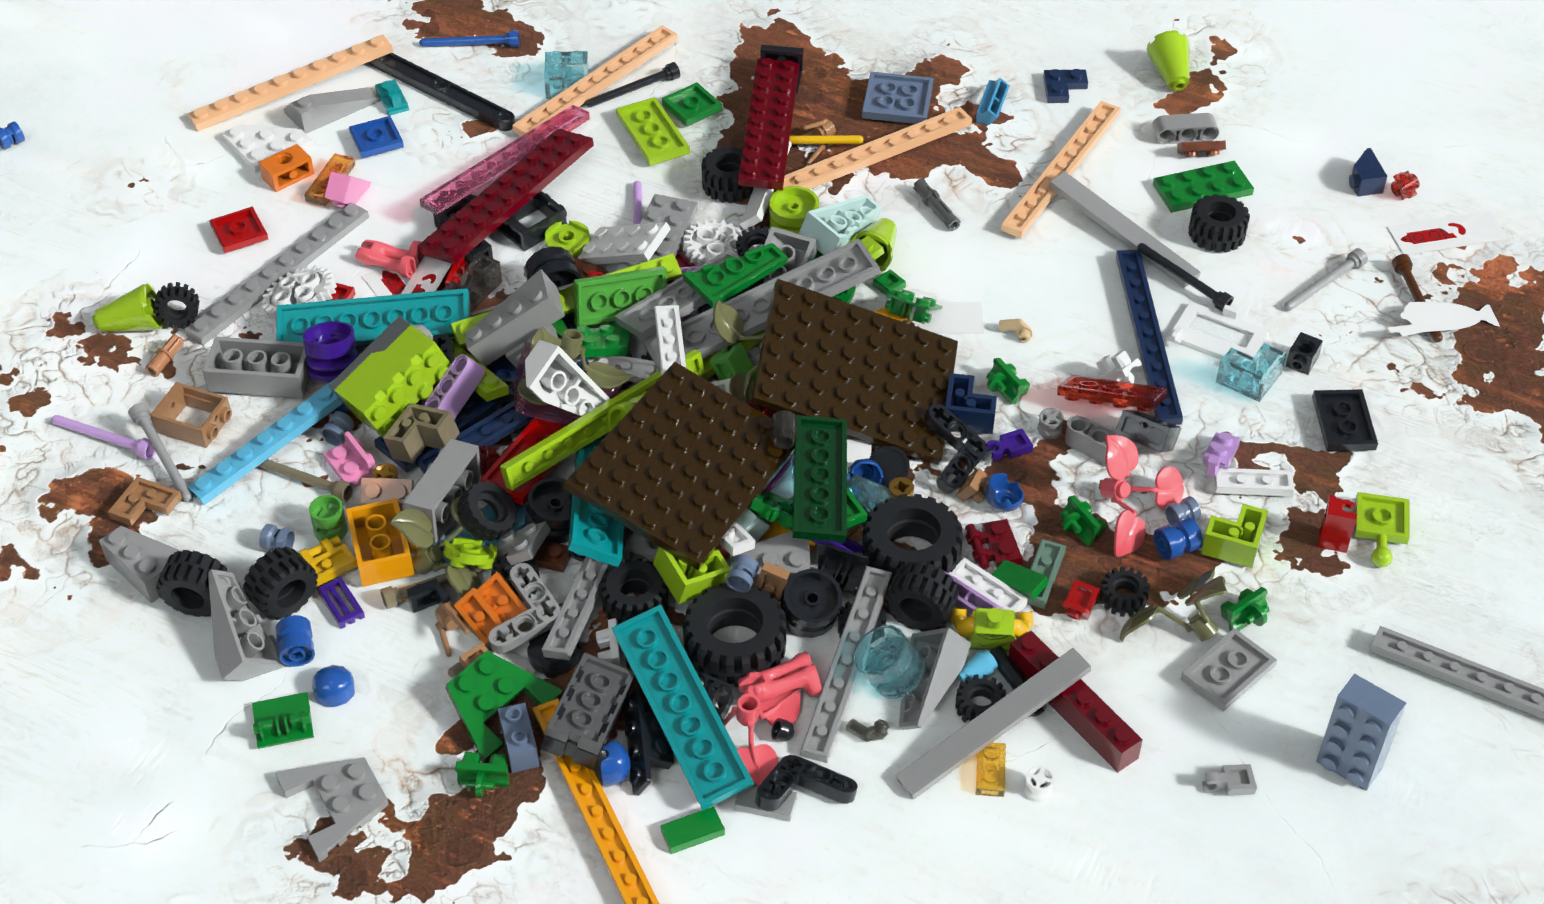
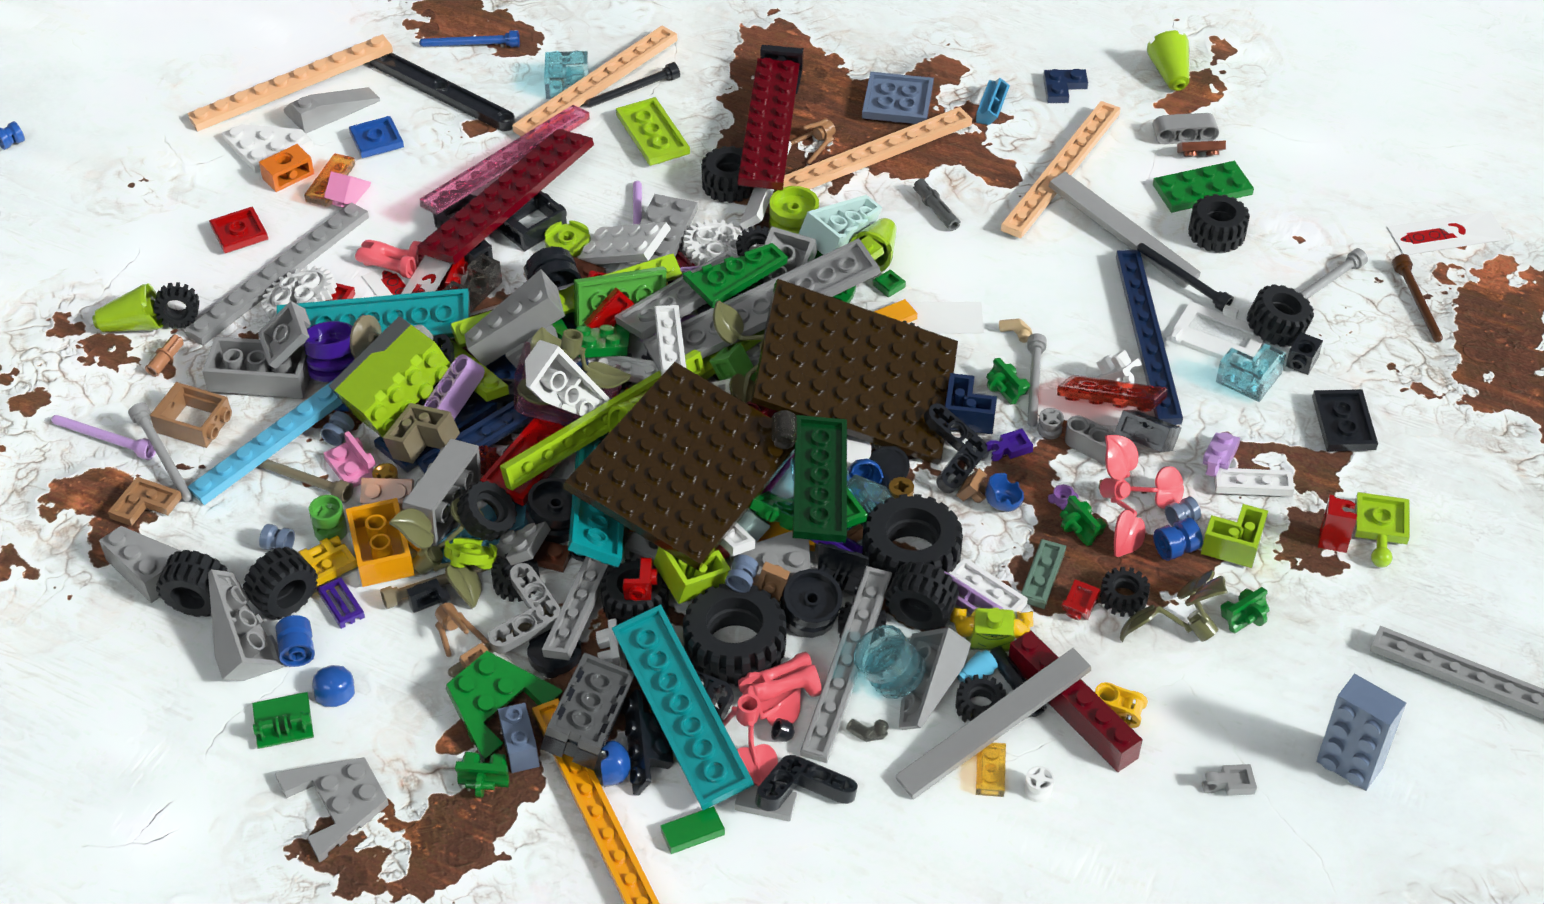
(284, 334): none -> light grey plate
(363, 333): none -> dark tan dish
(391, 97): teal plate -> none
(490, 606): orange slope -> none
(606, 311): none -> red tile
(641, 588): none -> red bracket
(691, 104): green plate -> none
(828, 139): yellow piece -> none
(919, 306): green hinge -> none
(999, 540): dark red plate -> none
(1021, 579): green tile -> none
(1036, 345): none -> light grey piece
(1061, 495): none -> medium lavender plate
(1121, 702): none -> yellow piece
(1228, 669): light grey plate -> none
(1279, 315): none -> black tyre
(1368, 175): dark blue slope -> none
(1405, 185): clear red gear -> none
(1441, 317): white sticker -> none

